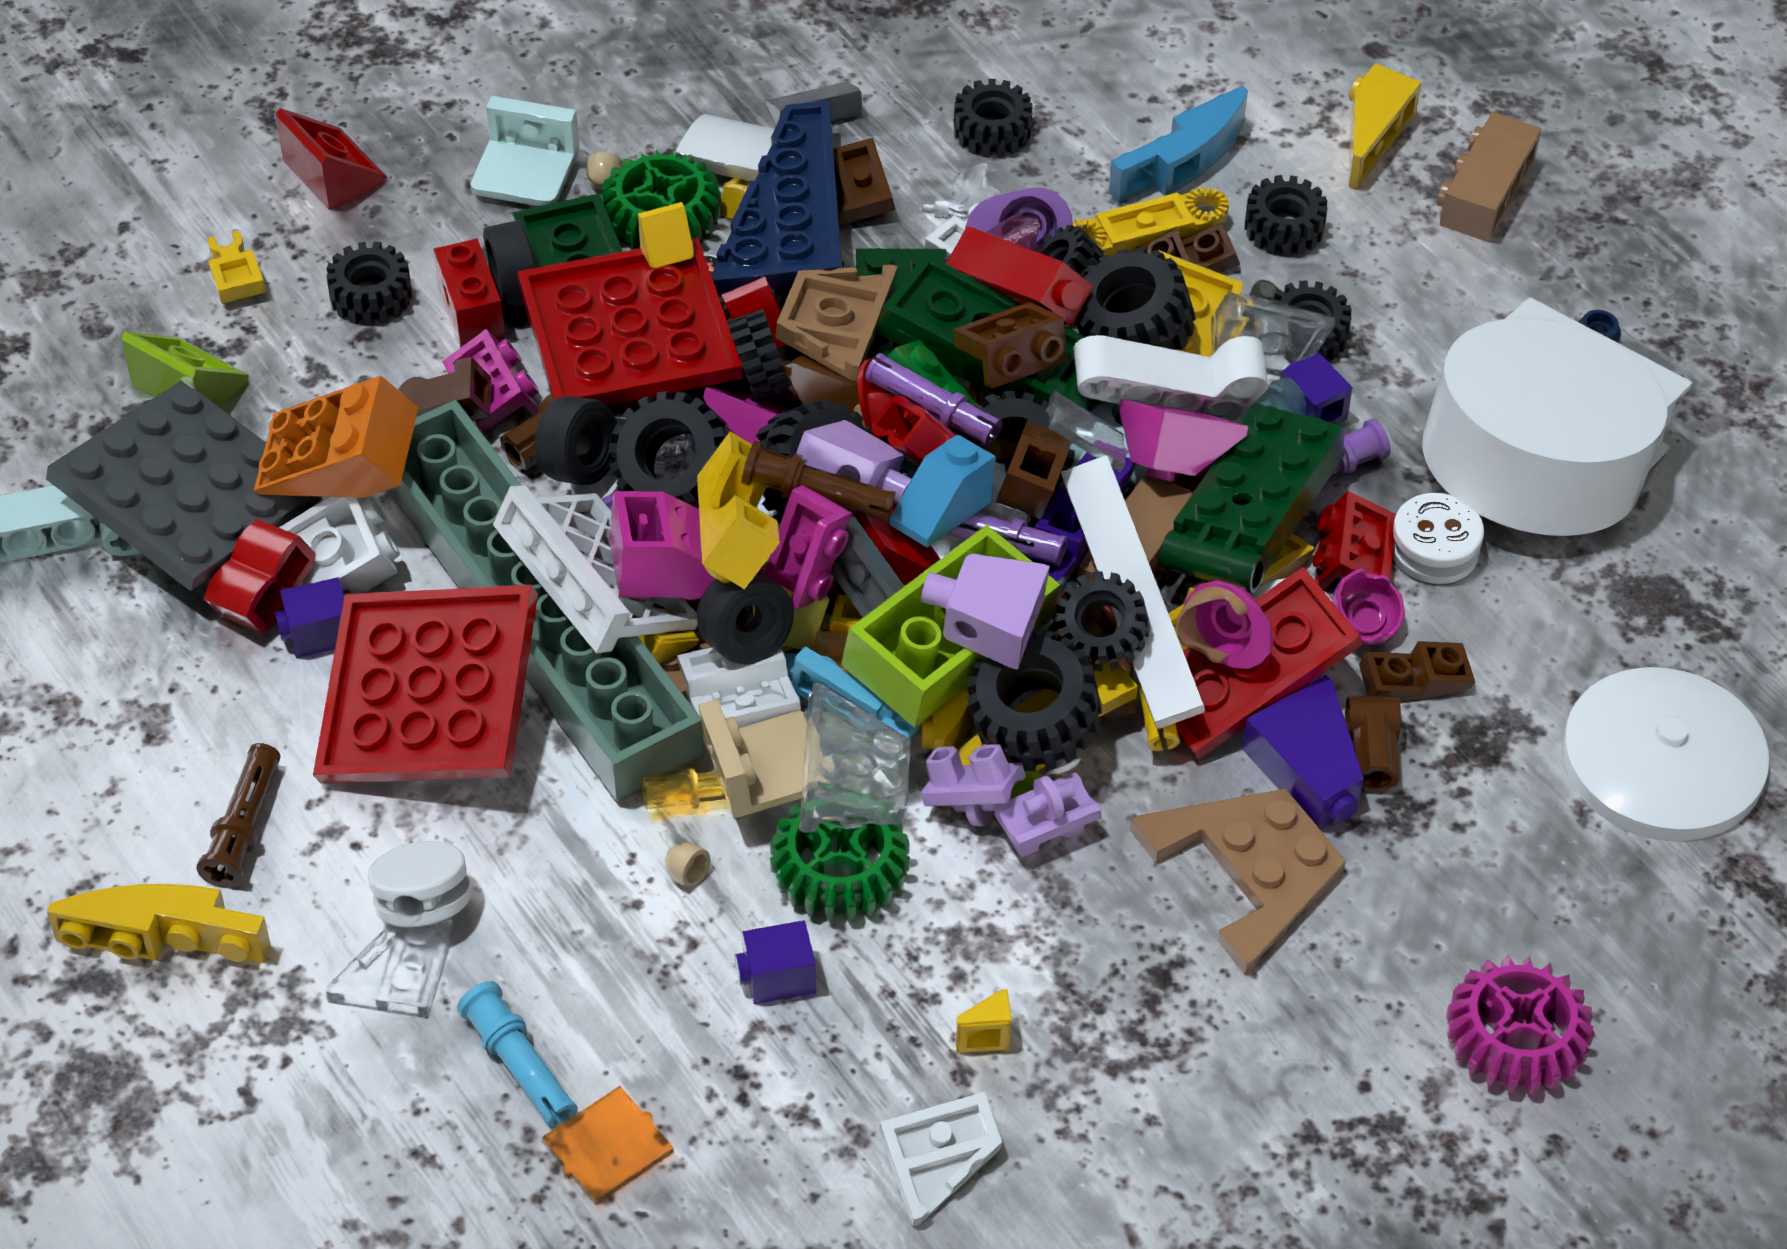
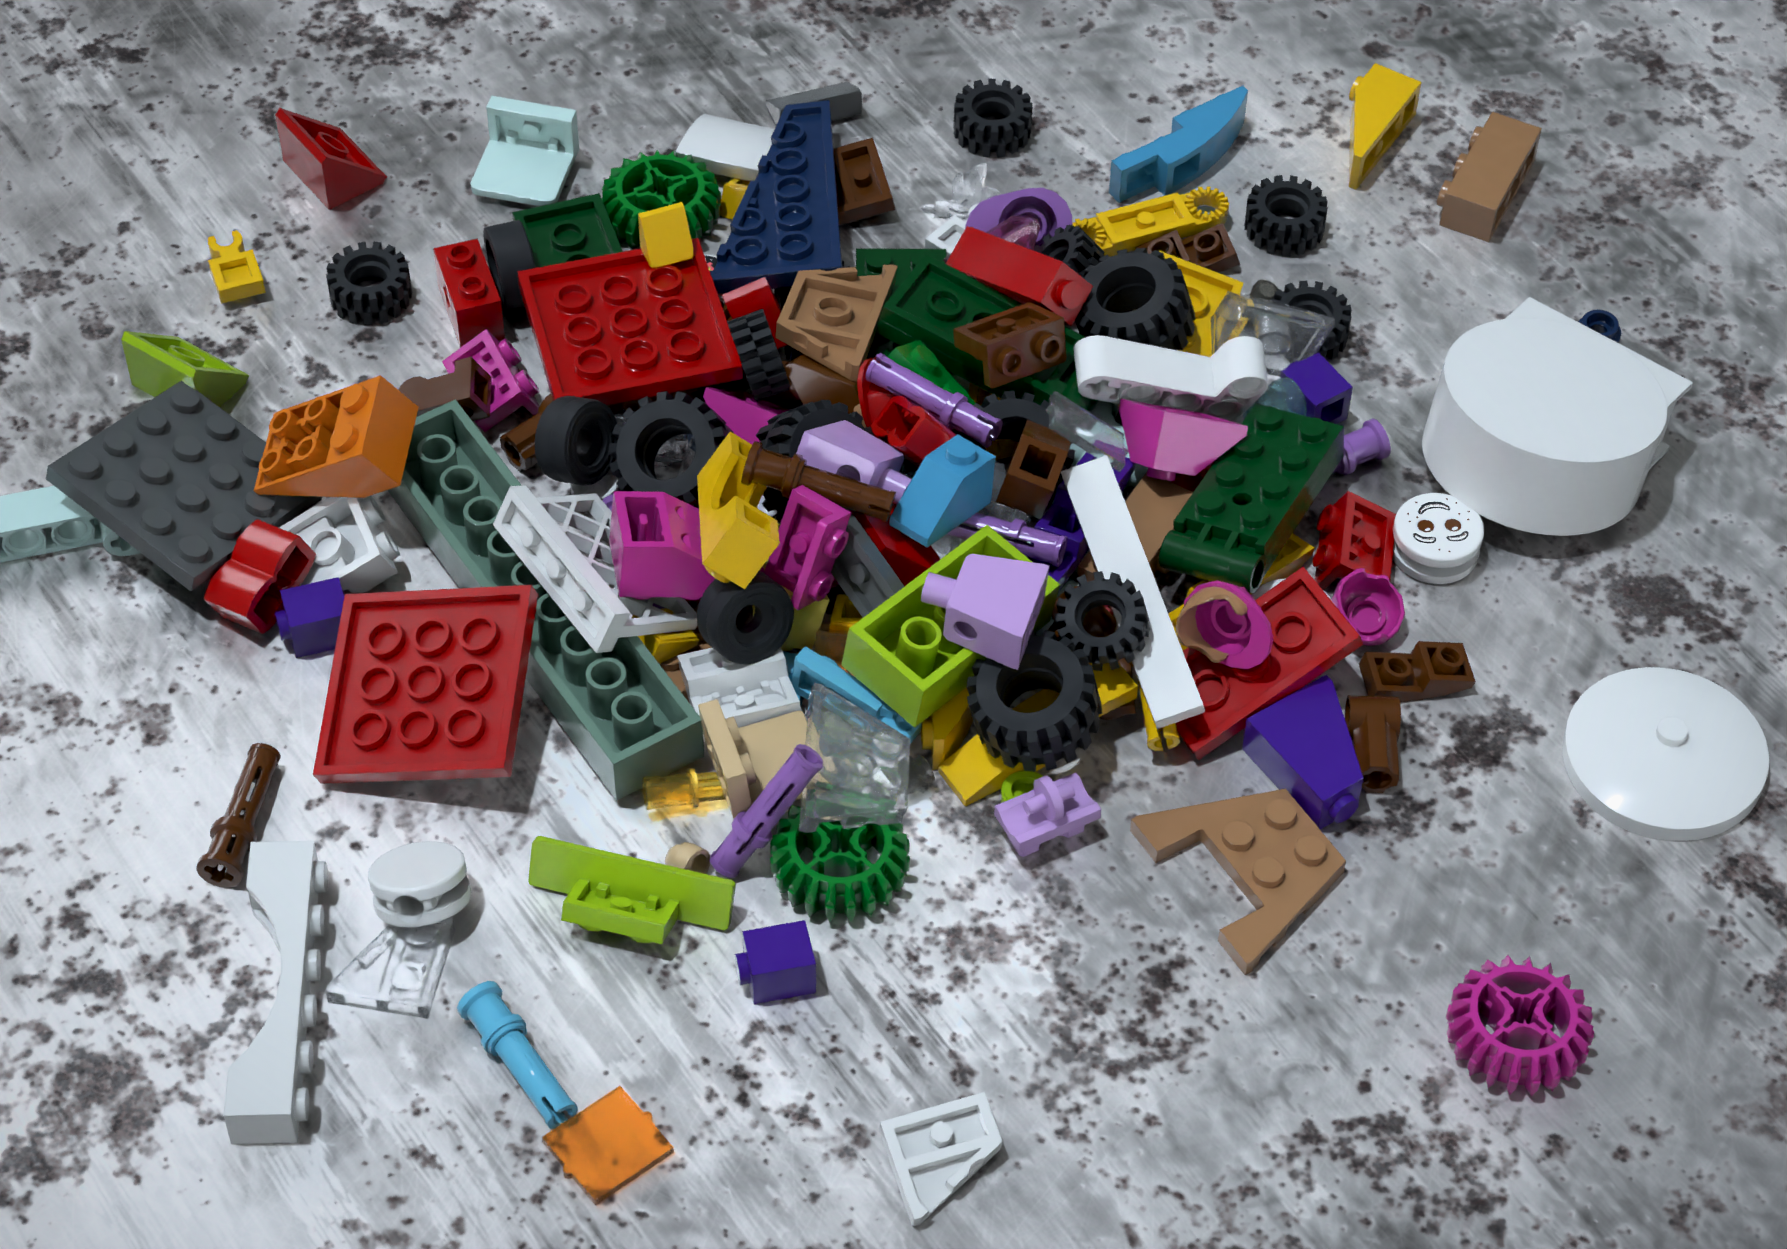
(143, 917): yellow slope -> none
(266, 1081): none -> white arch
(600, 166): tan hinge -> none
(628, 892): none -> lime bracket
(754, 826): none -> medium lavender pin
(974, 786): lavender hips -> none
(985, 1025): yellow slope -> none

